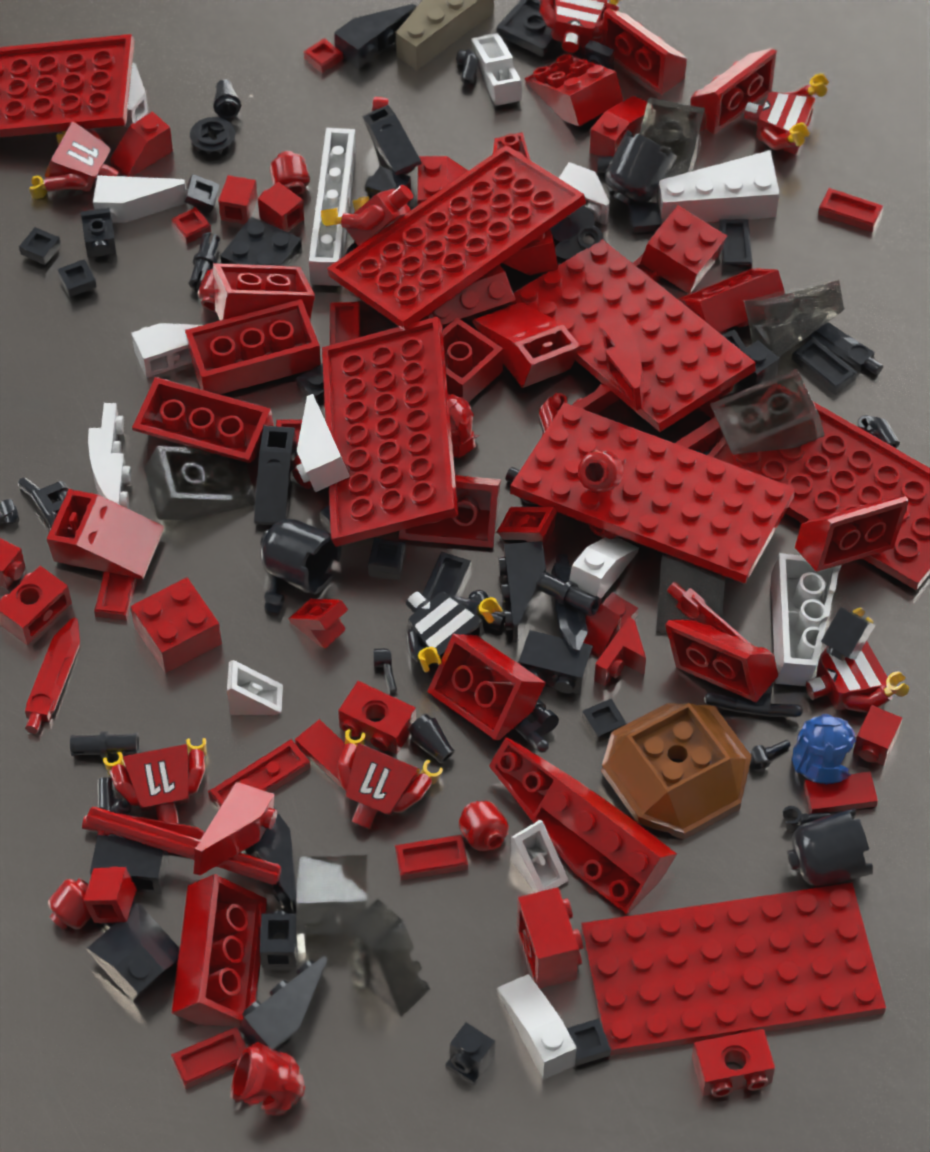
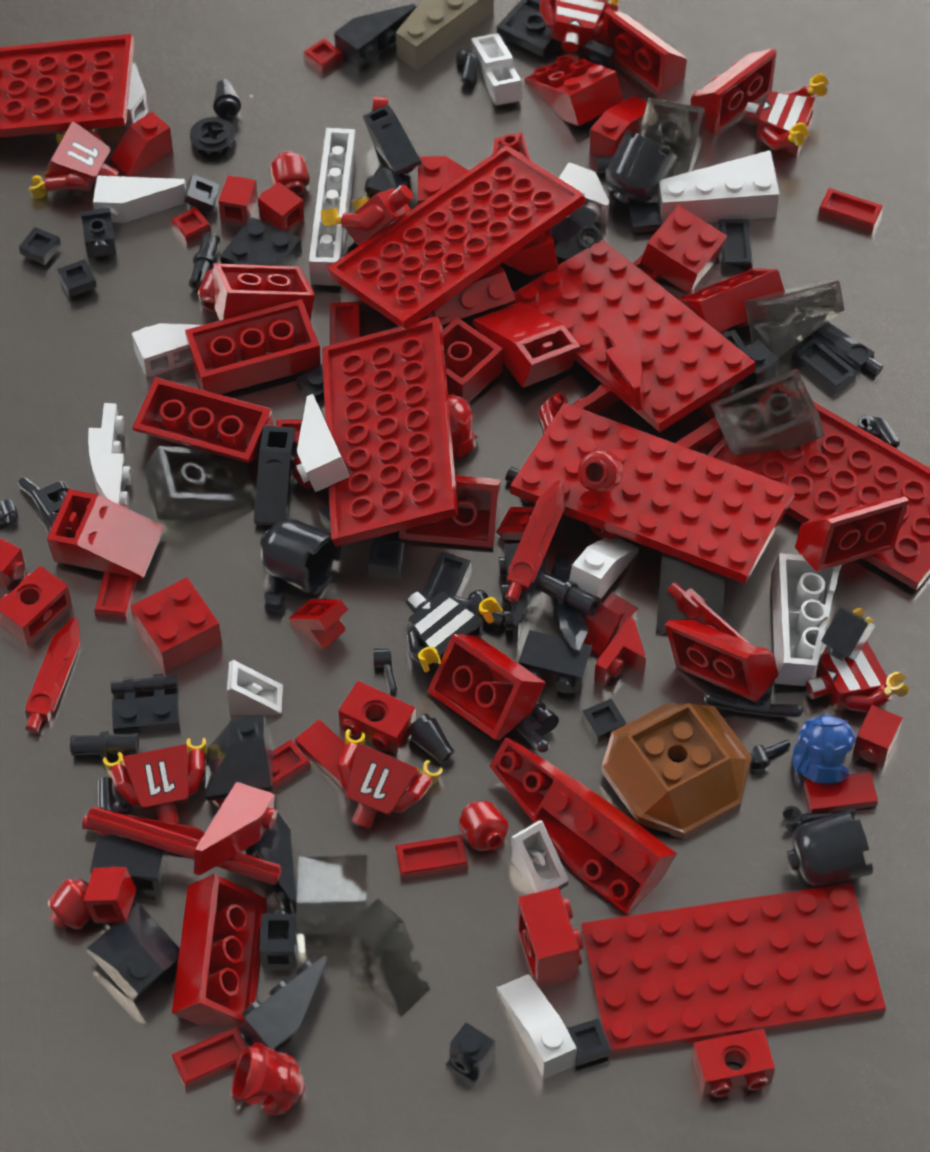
(145, 713): none -> black plate
(240, 755): none -> black slope
(535, 540): none -> red piece

